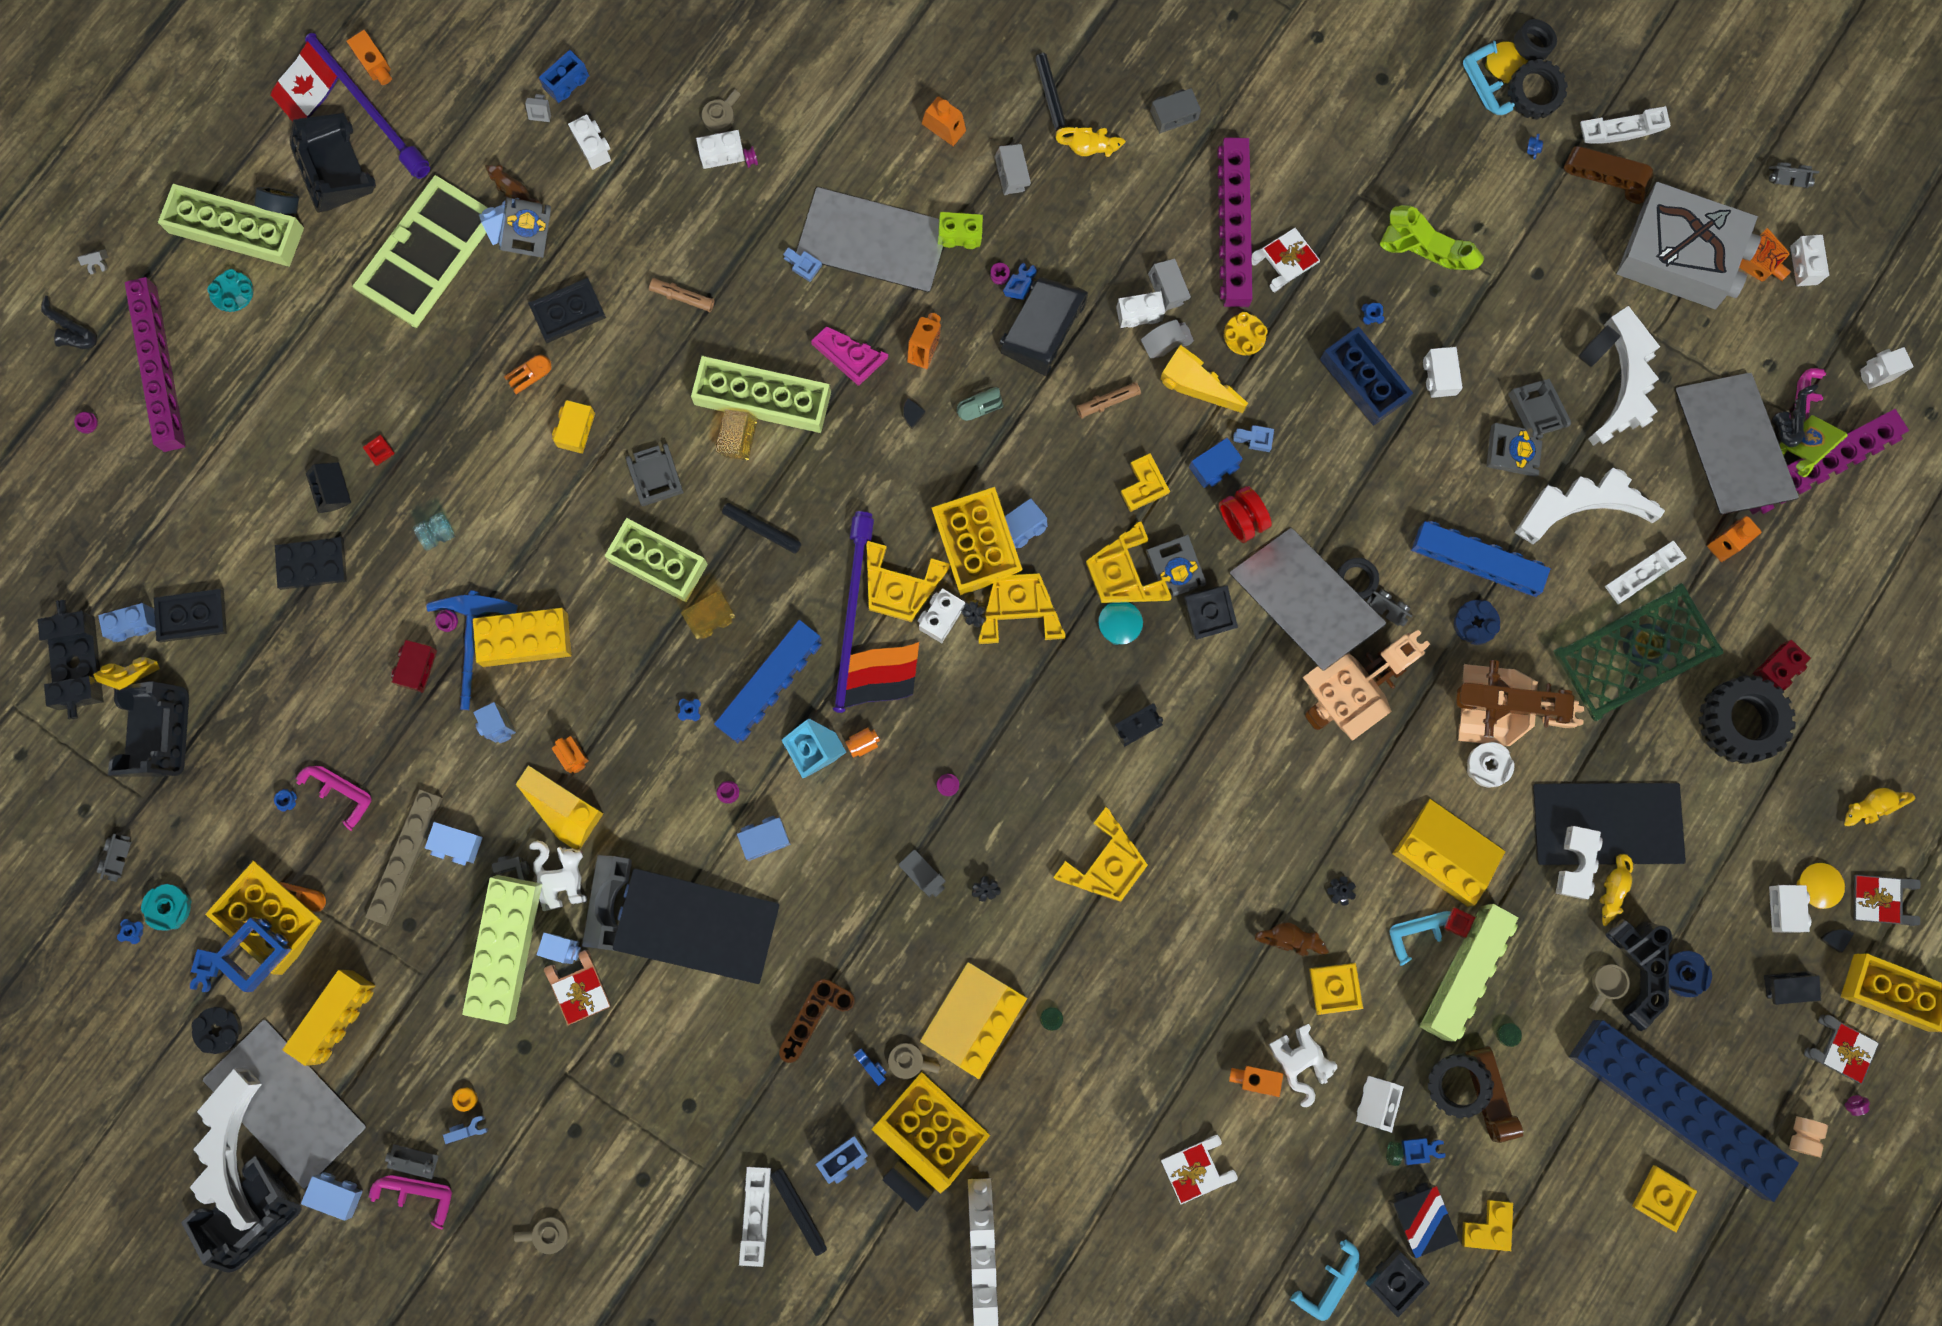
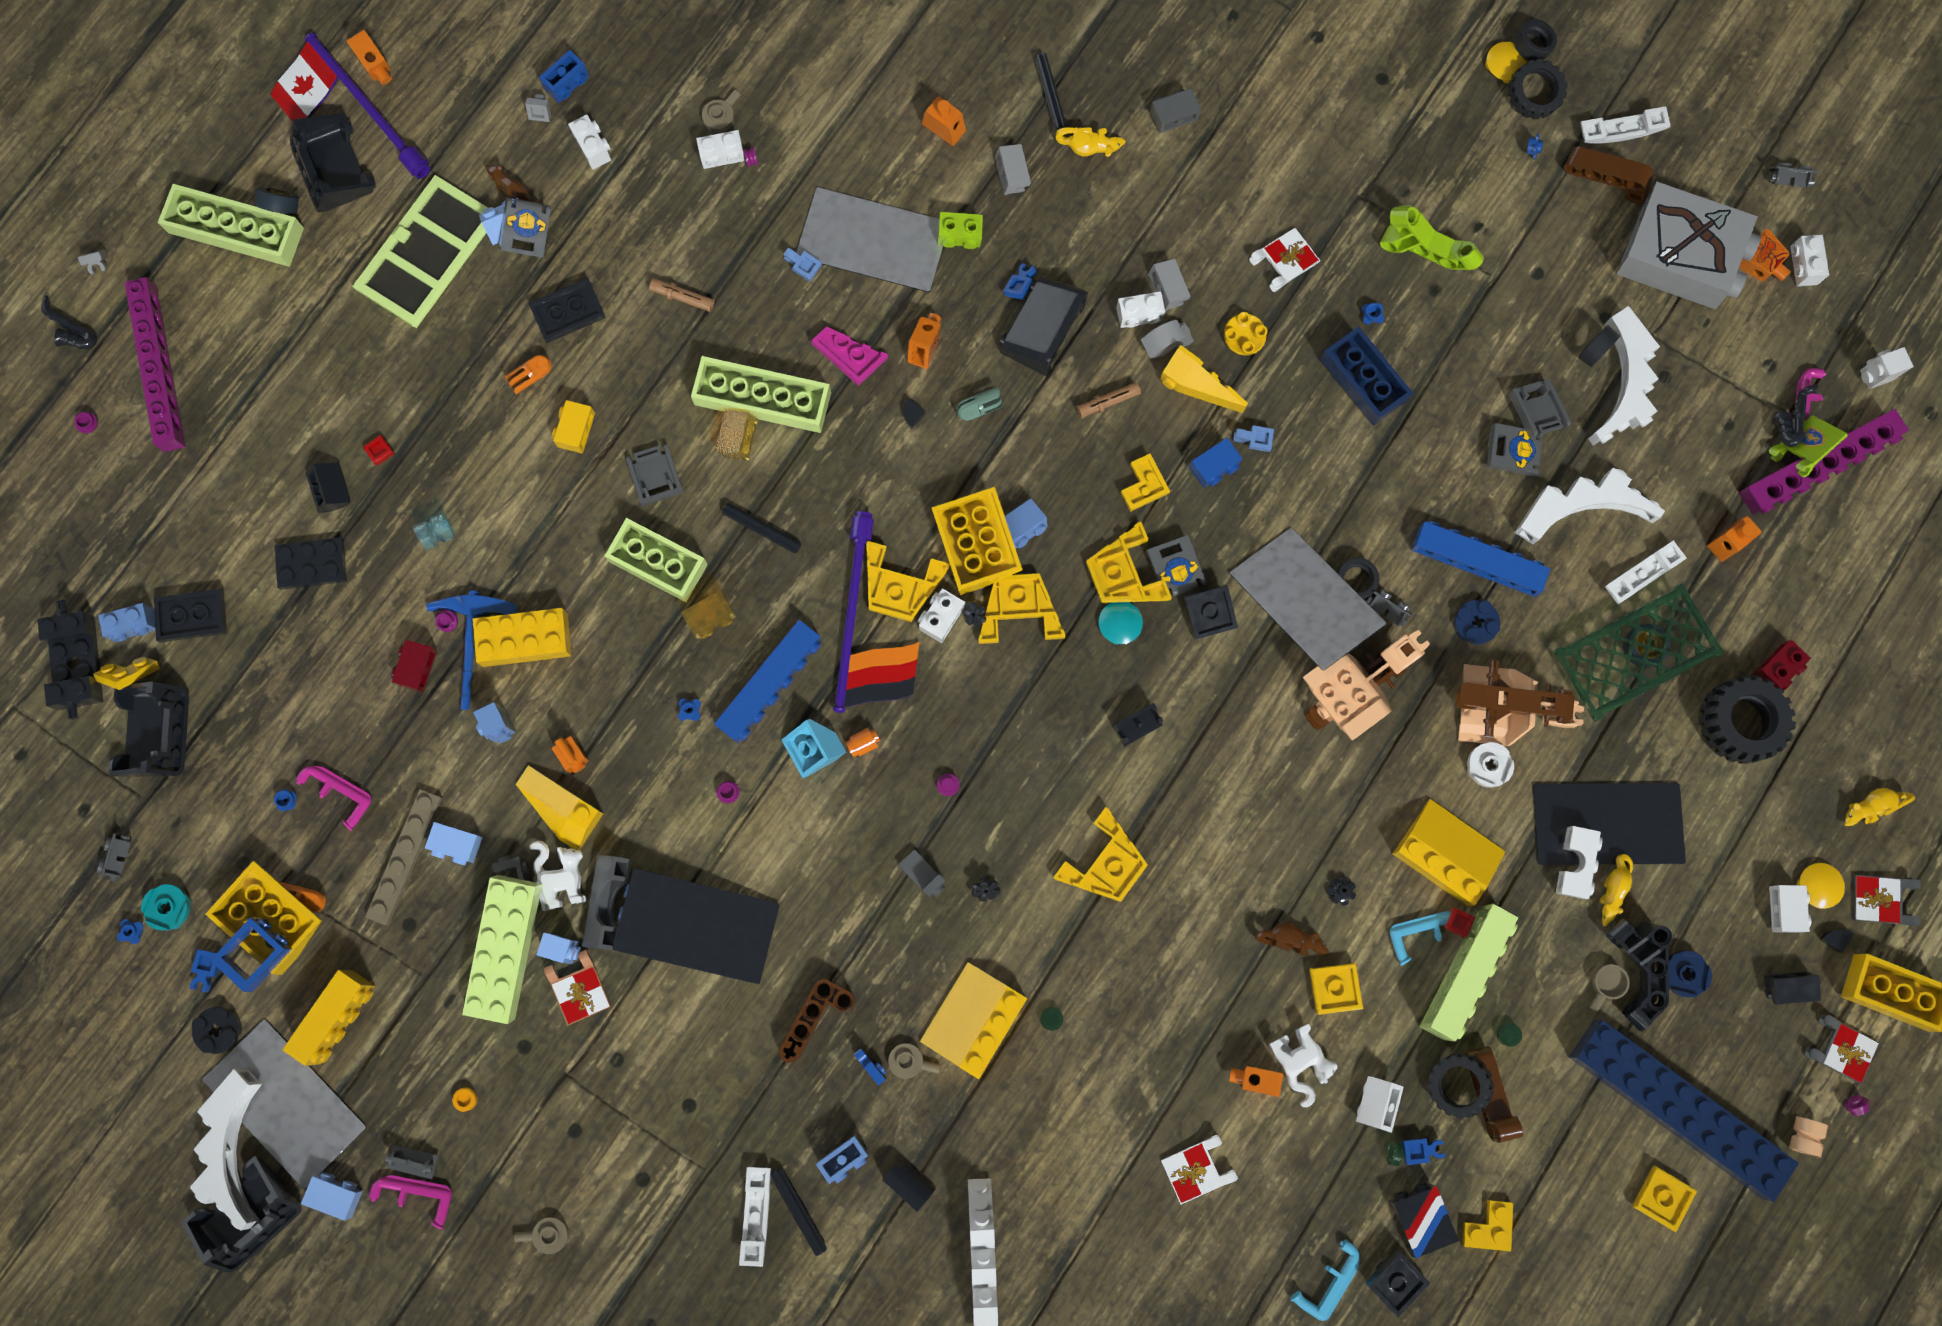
(230, 291): teal dish -> none
(459, 1132): medium blue plate -> none
(763, 838): medium blue brick -> none
(931, 1132): yellow slope -> none
(999, 267): magenta bush -> none
(1239, 151): magenta brick -> none
(1245, 514): red wheel -> none
(1443, 372): white brick -> none
(1480, 83): medium azure piece -> none
(1736, 443): flat silver piece -> none

